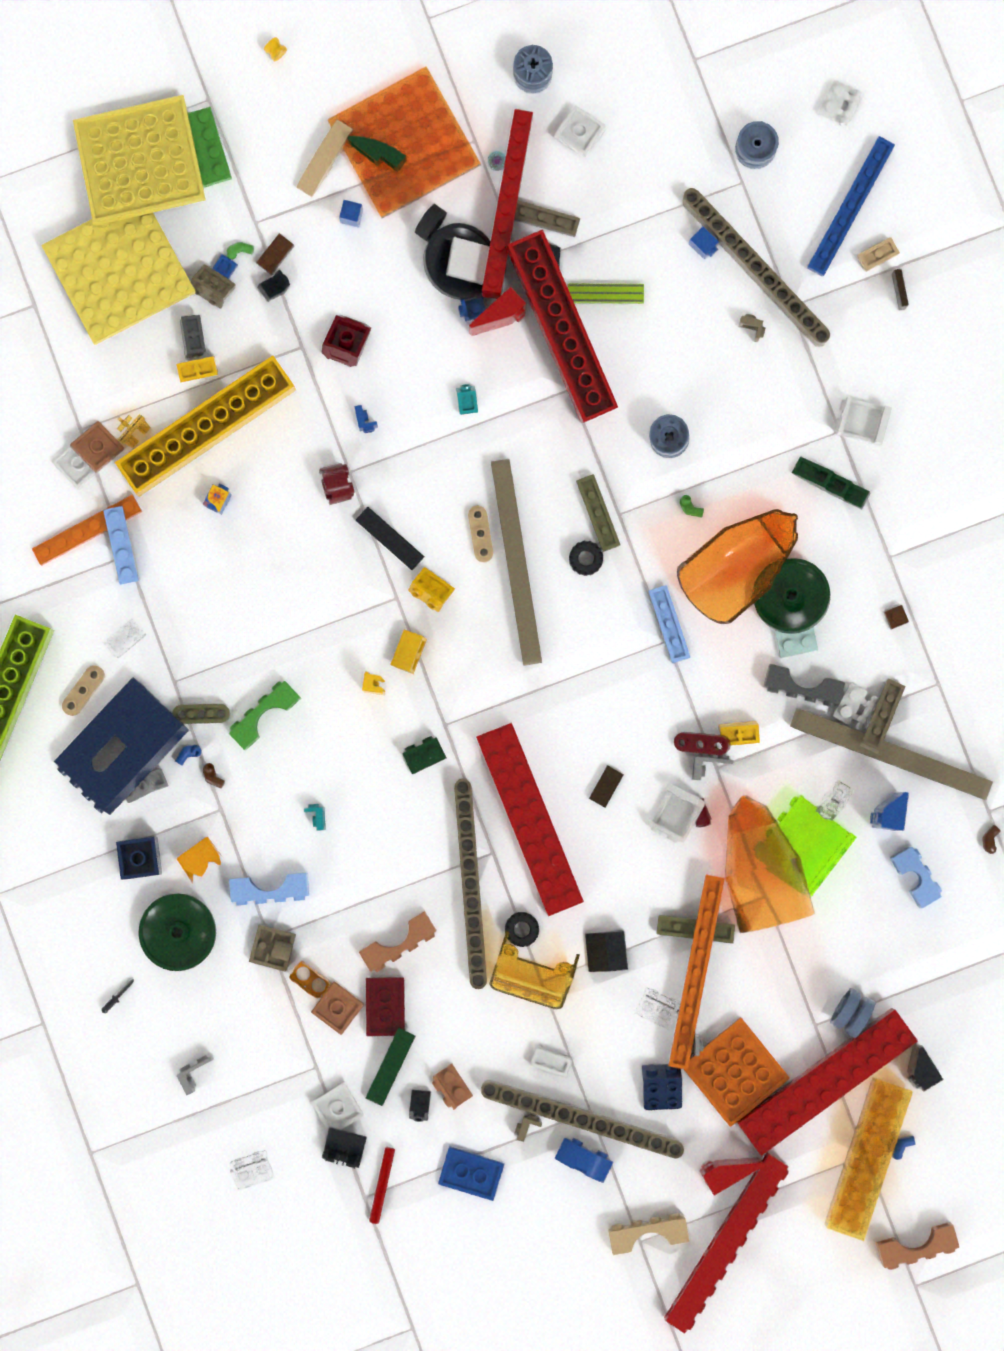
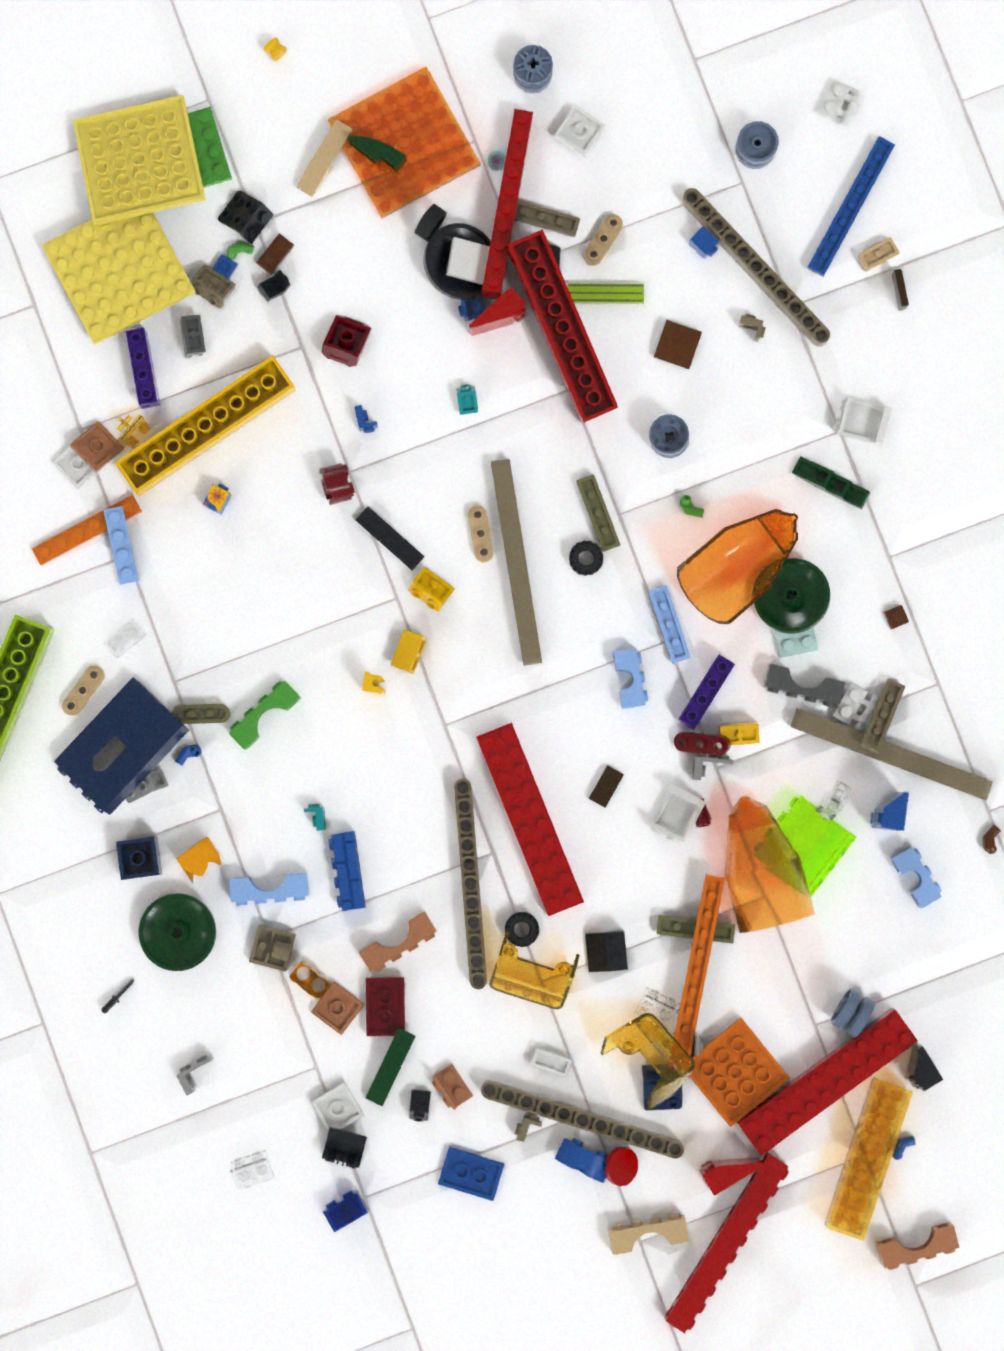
(143, 368): none -> dark purple brick
(197, 369): yellow hinge -> none
(210, 776): reddish brown arm -> none
(245, 216): none -> black bracket
(345, 1210): none -> clear blue brick
(348, 871): none -> blue brick
(351, 213): blue brick -> none
(382, 1185): red axle -> none
(424, 755): dark green bracket -> none
(600, 247): none -> tan plate
(621, 1166): none -> red tile
(629, 661): none -> light blue arch
(659, 1048): none -> clear yellow windscreen
(677, 344): none -> reddish brown slope
(706, 692): none -> dark purple brick

